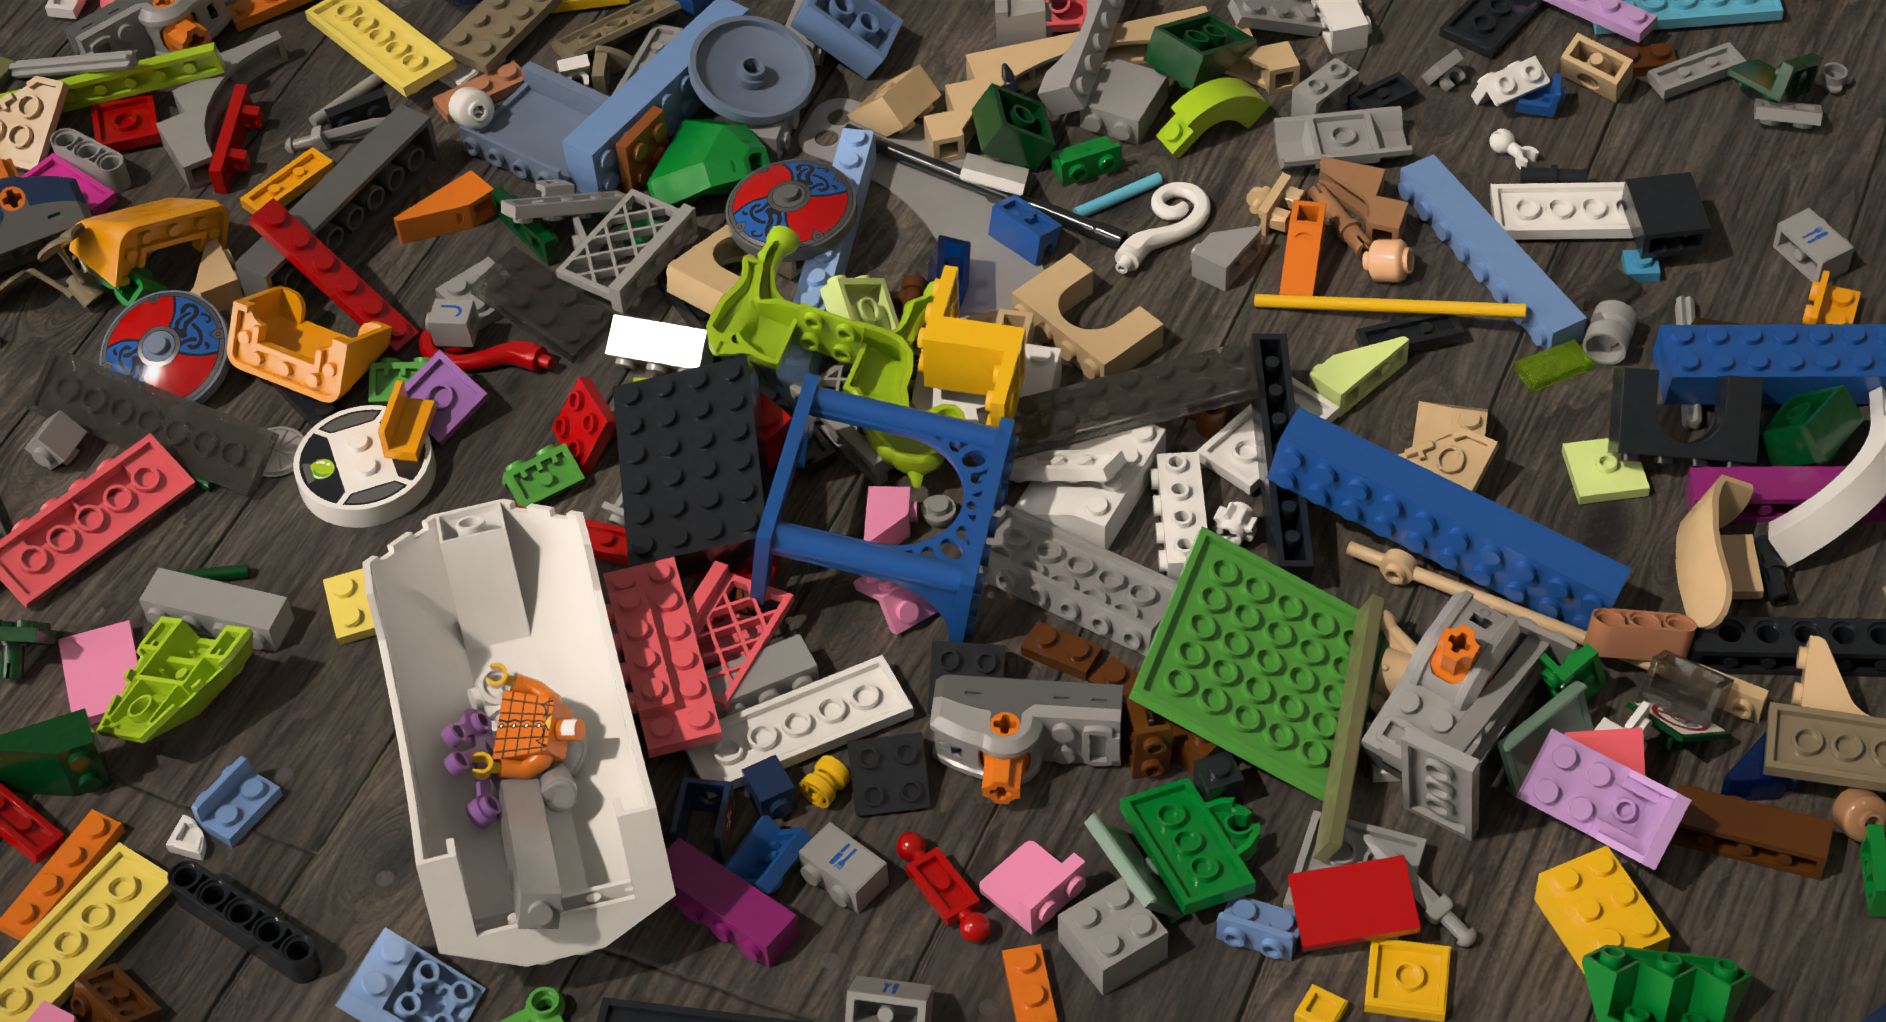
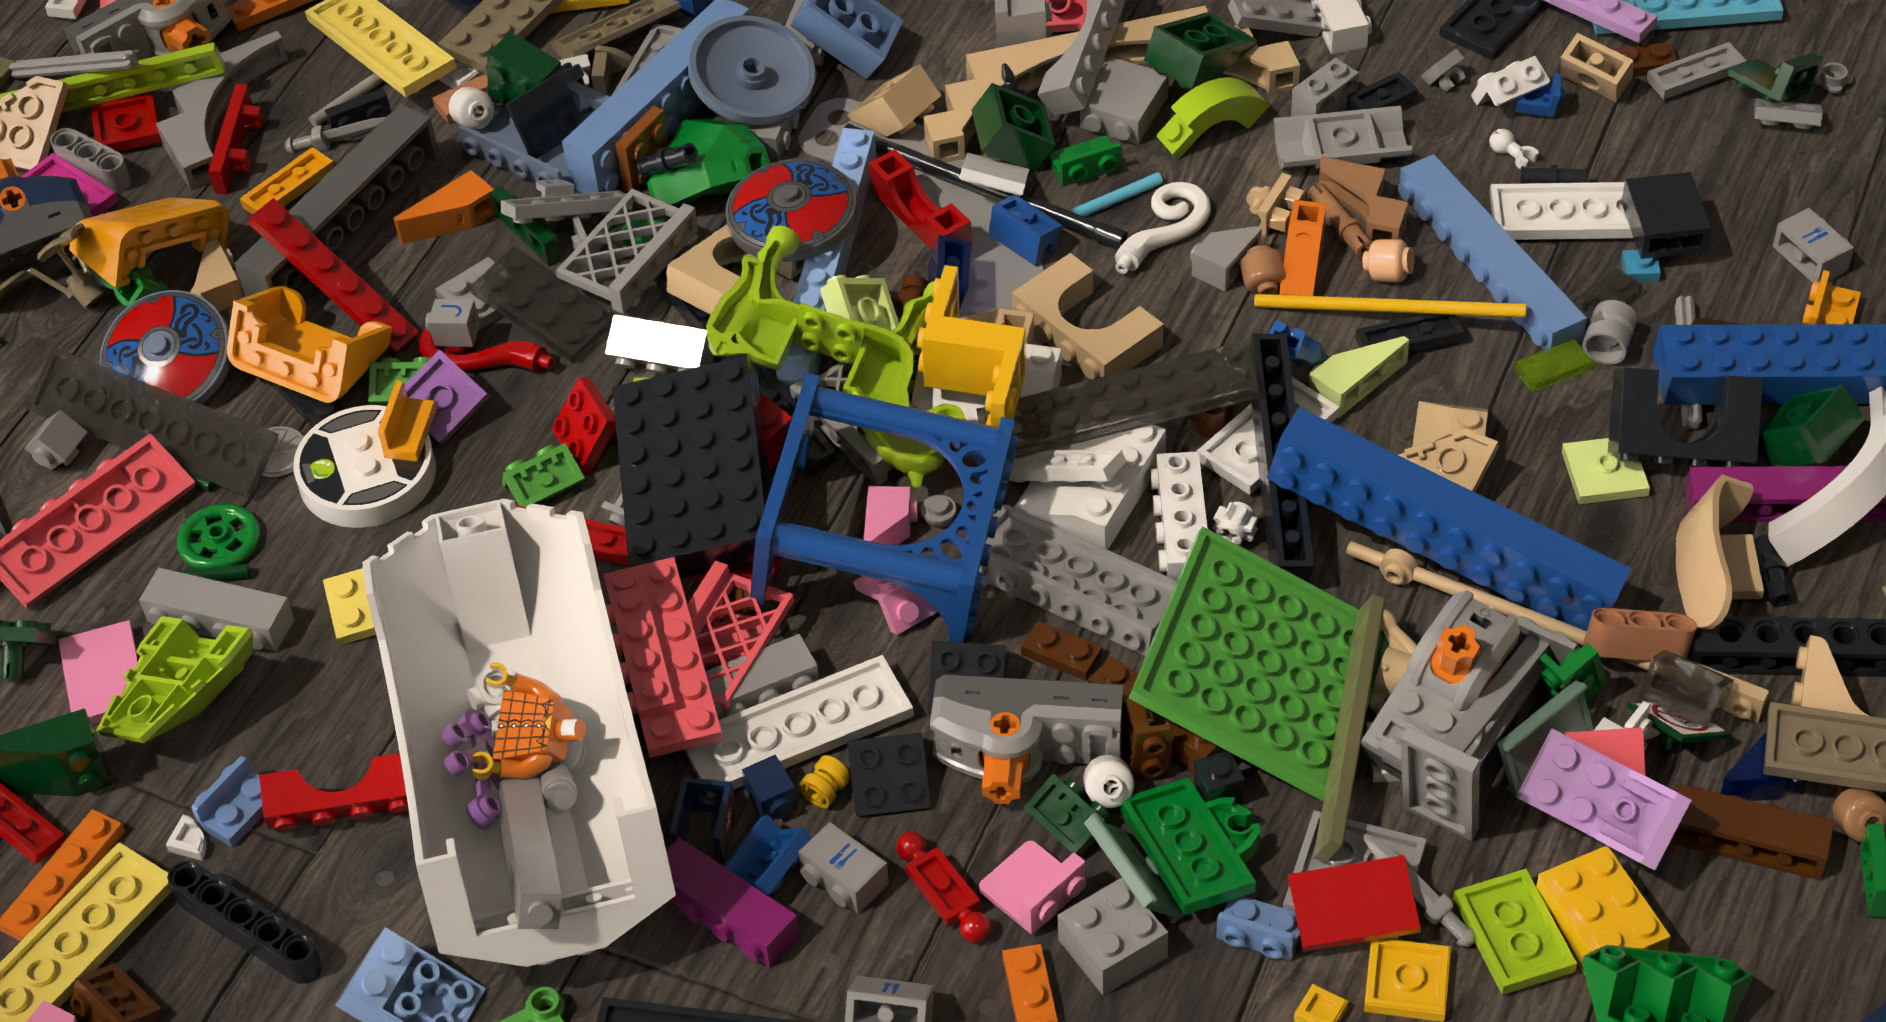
(197, 524): none -> green plate
(292, 801): none -> red arch
(516, 67): none -> dark green brick
(548, 111): none -> black flag
(667, 159): none -> black pin
(898, 187): none -> red arch
(1063, 812): none -> dark green bracket
(1100, 772): none -> white head
(1262, 270): none -> medium nougat head
(1301, 346): none -> blue animal
(1514, 931): none -> lime plate

